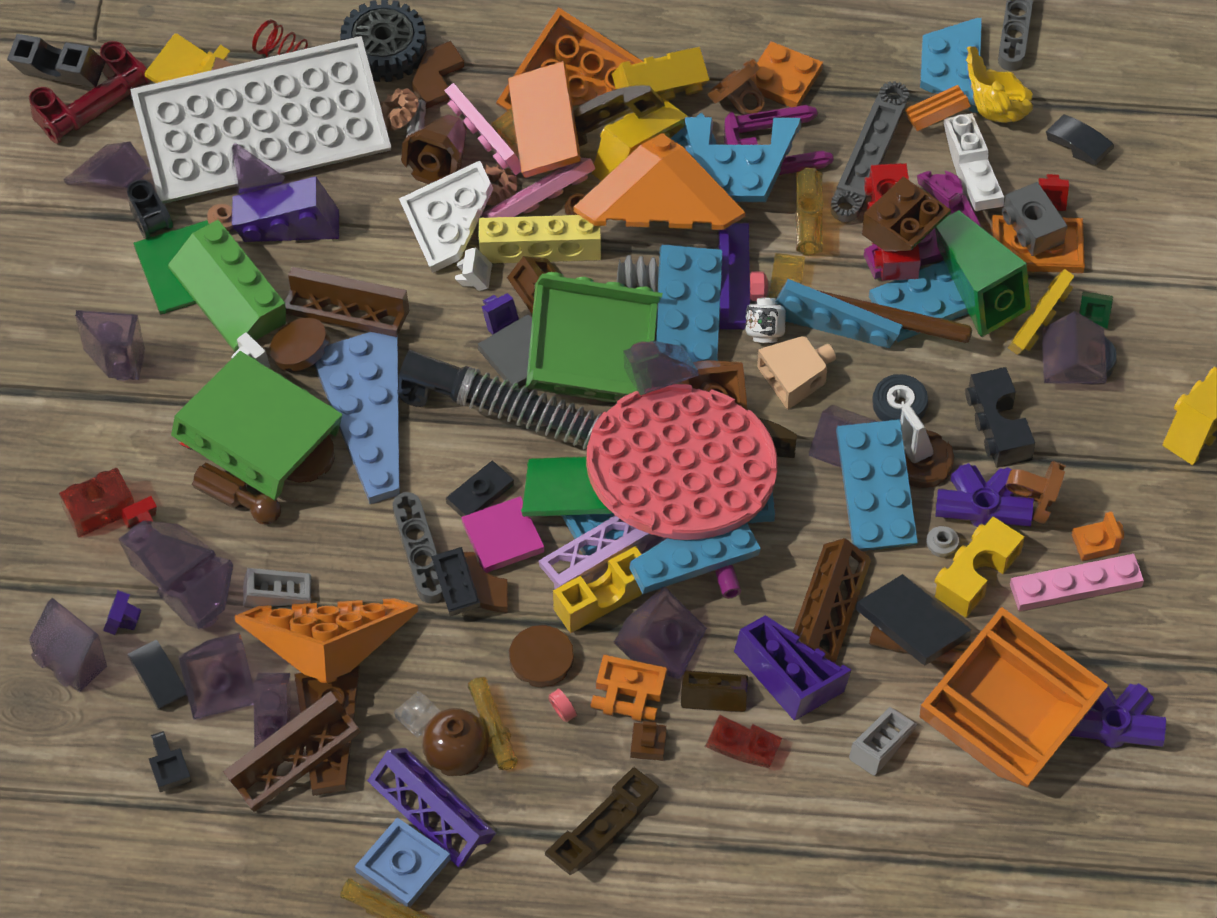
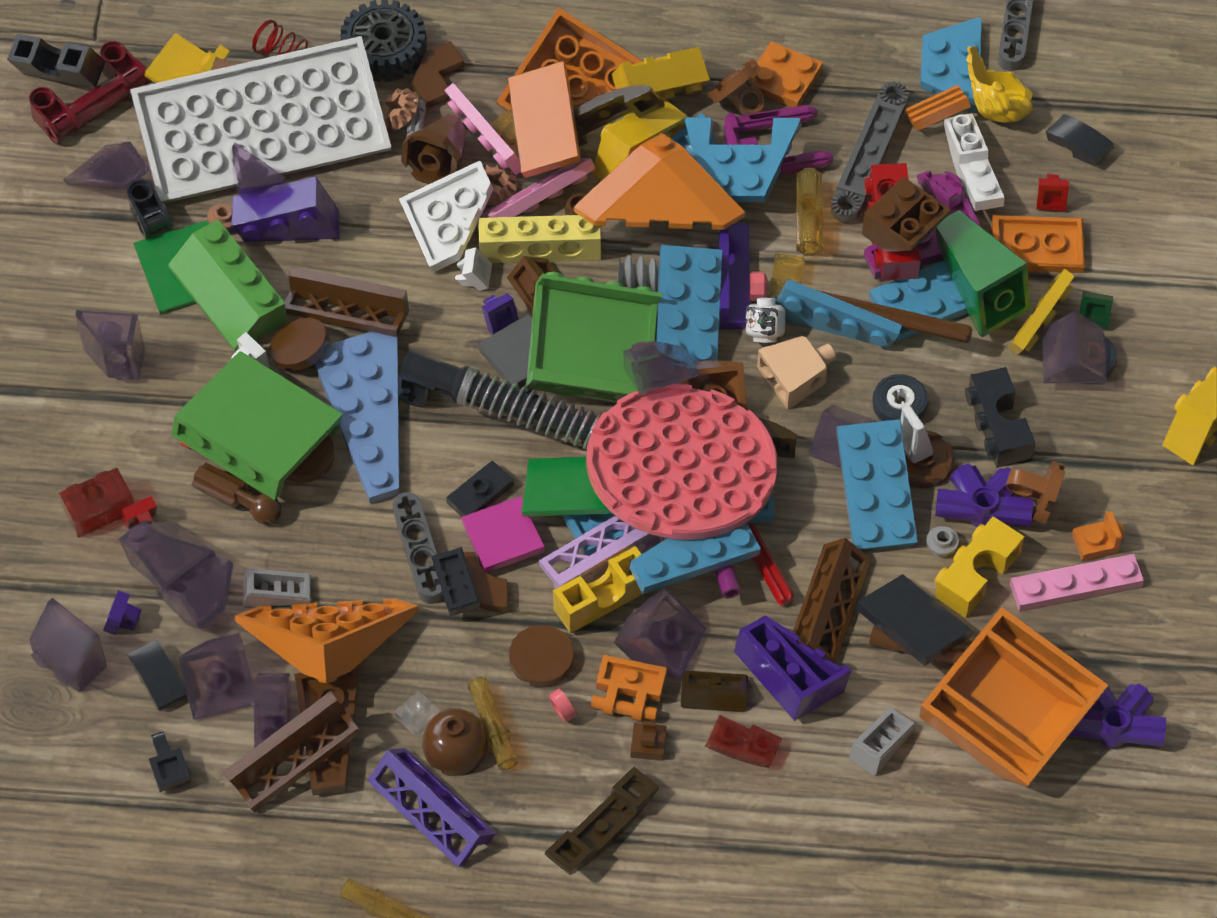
(402, 862): medium blue plate -> none
(771, 572): none -> red axle
(1034, 219): dark grey brick -> none

